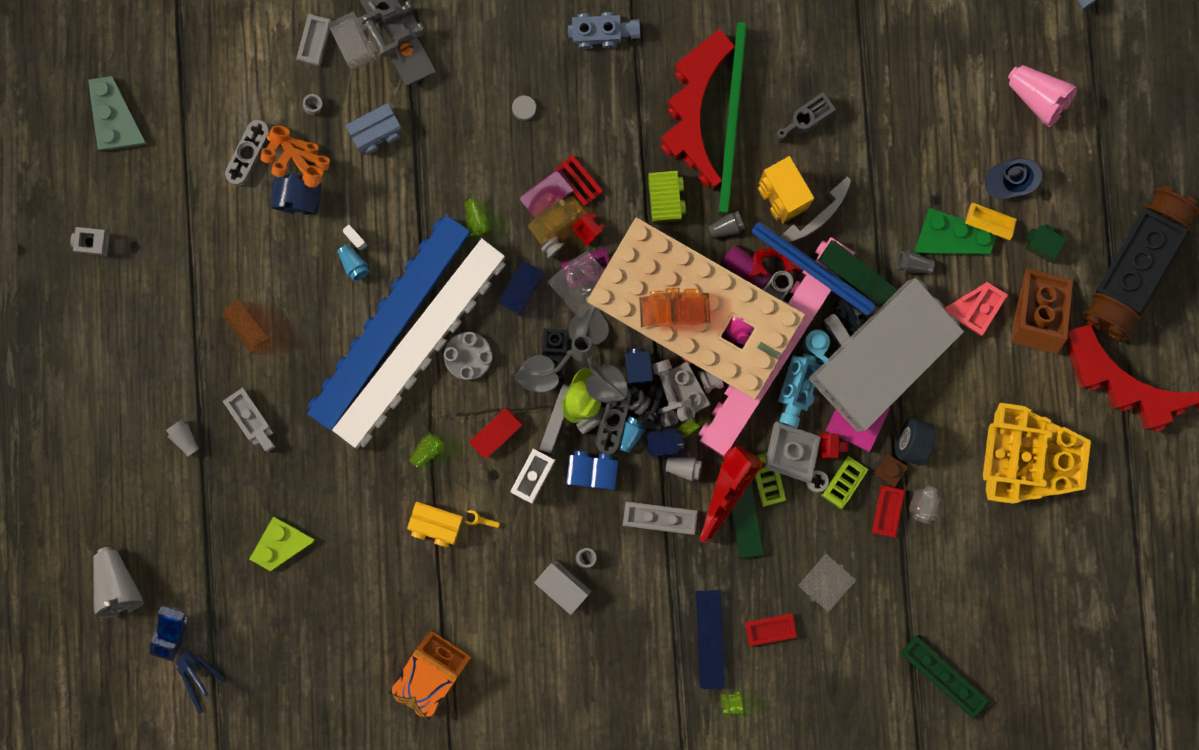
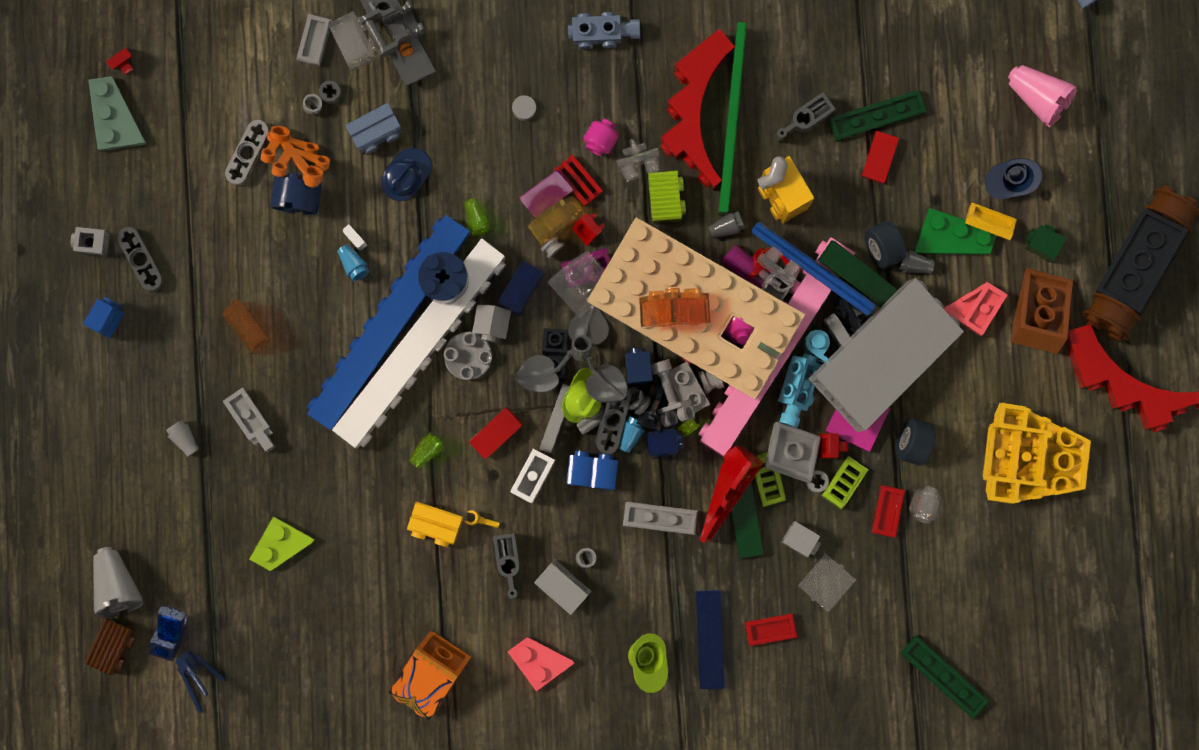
(104, 317): none -> blue brick
(111, 646): none -> reddish brown brick
(120, 60): none -> red tile
(138, 240): none -> dark grey beam
(335, 98): none -> dark grey bush
(406, 174): none -> dark blue piece
(435, 266): none -> dark blue brick
(491, 322): none -> light grey brick
(501, 558): none -> dark grey piece
(538, 662): none -> coral wing
(601, 137): none -> dark pink head
(628, 164): none -> clear hips
(649, 662): none -> lime piece
(685, 467): light grey cone -> none
(731, 704): clear neon green wheel -> none
(776, 174): none -> light grey arm
(786, 275): none -> clear hips
(801, 540): none -> light grey brick
(837, 195): light grey slope -> none
(877, 115): none -> dark green tile
(879, 157): none -> red tile
(885, 244): none -> black wheel
(890, 470): reddish brown plate -> none

